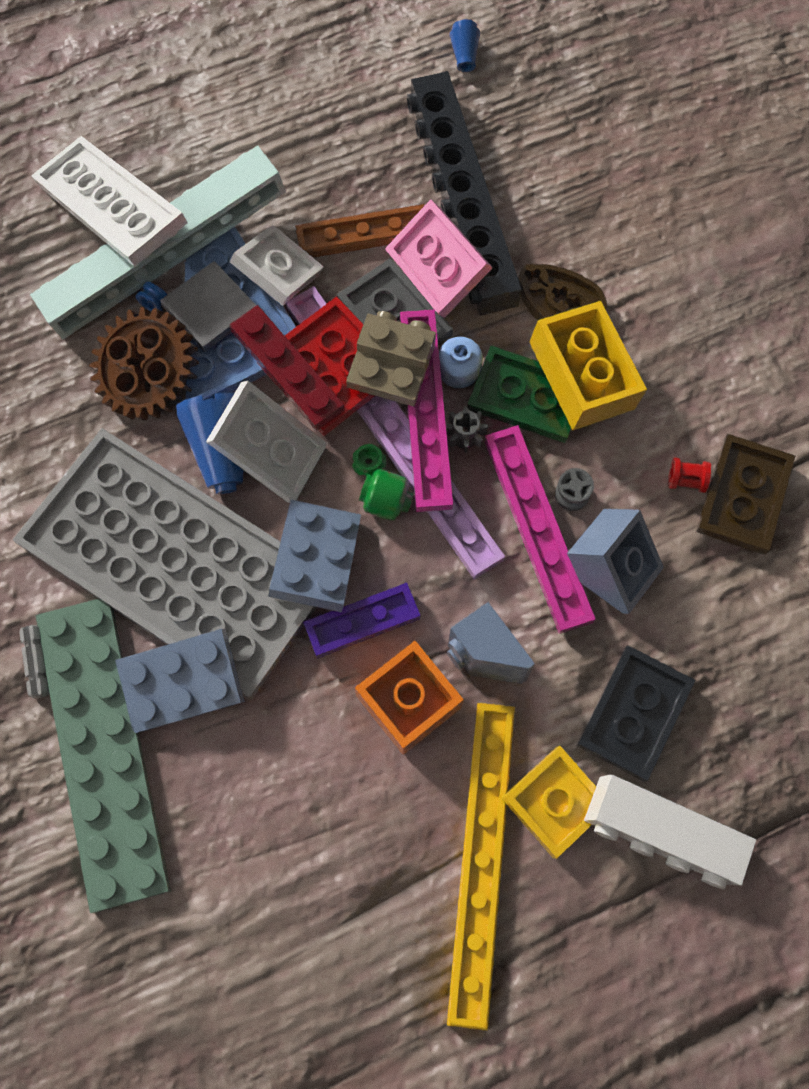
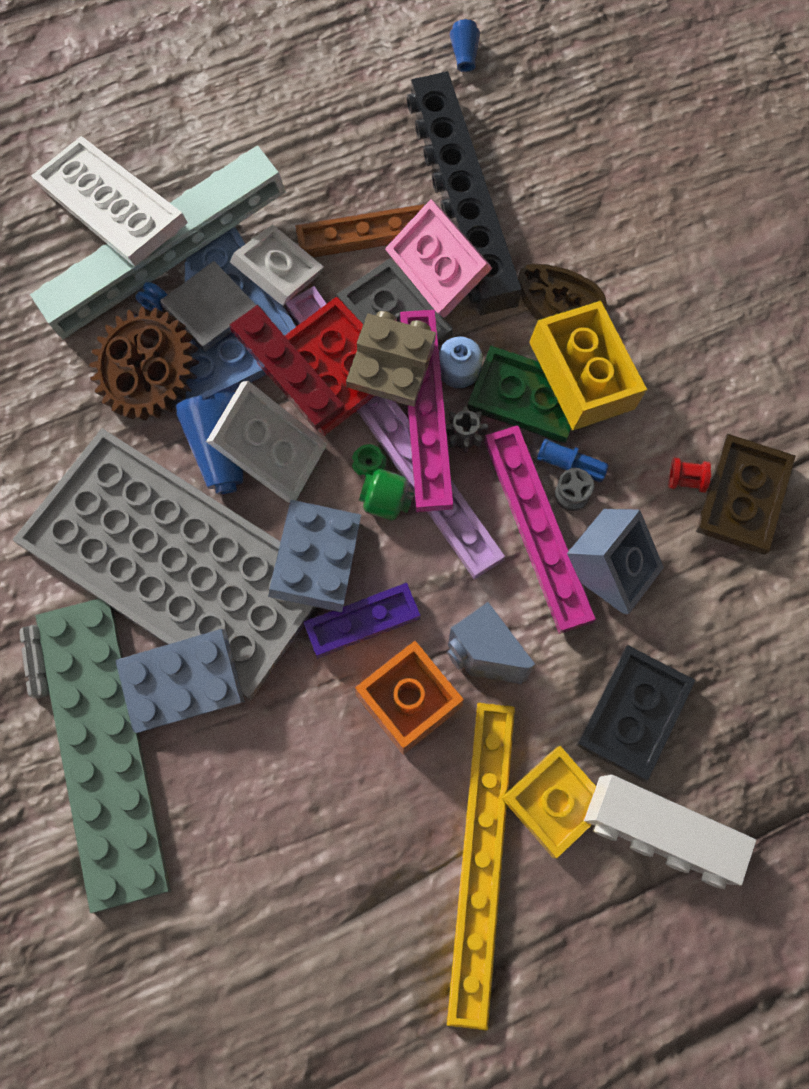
(568, 458): none -> blue axle

